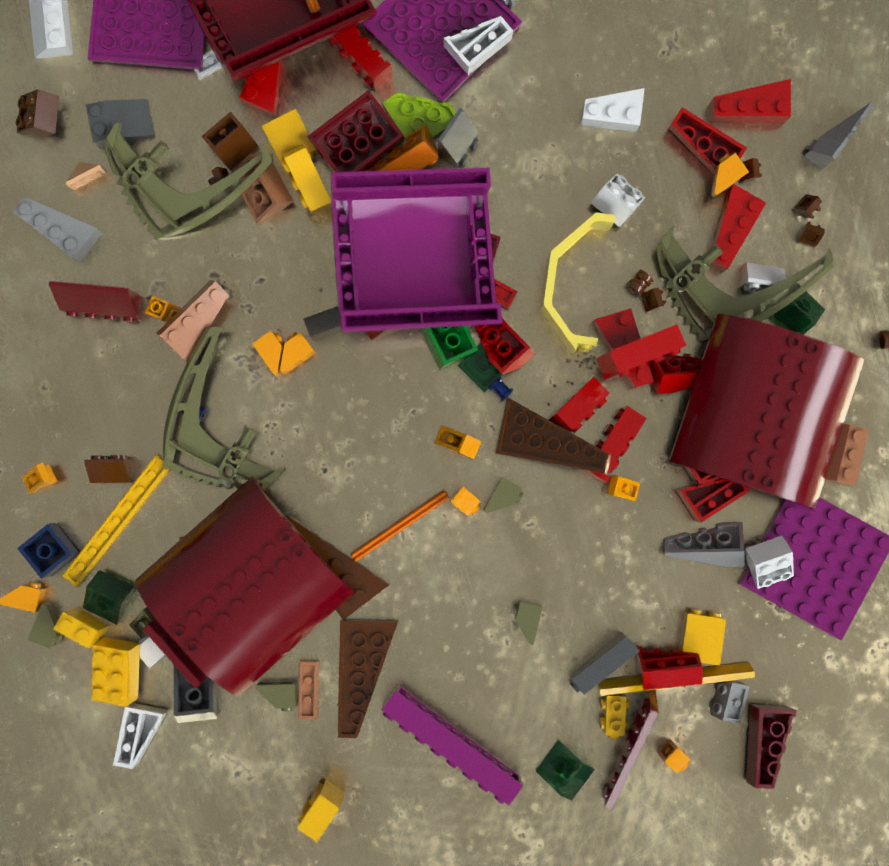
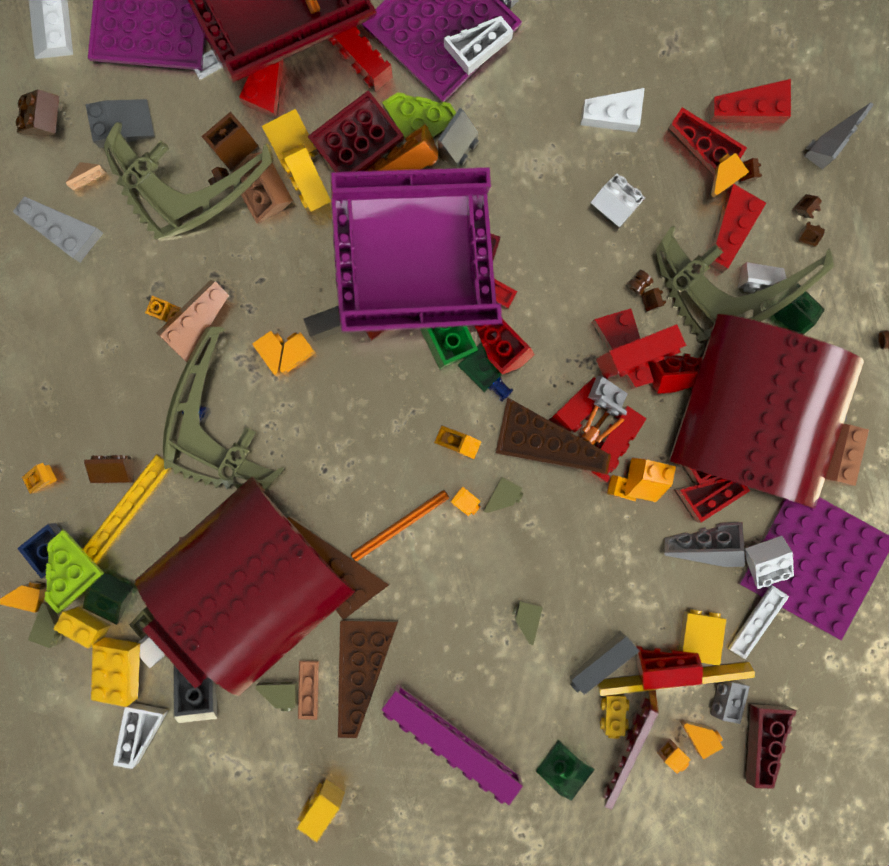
(67, 572): none -> lime plate
(97, 301): dark red slope -> none
(584, 344): light yellow panel -> none
(591, 434): none -> orange plant
(608, 396): none -> light grey bracket
(648, 479): none -> light orange slope
(703, 738): none -> light orange slope
(758, 622): none -> white tile

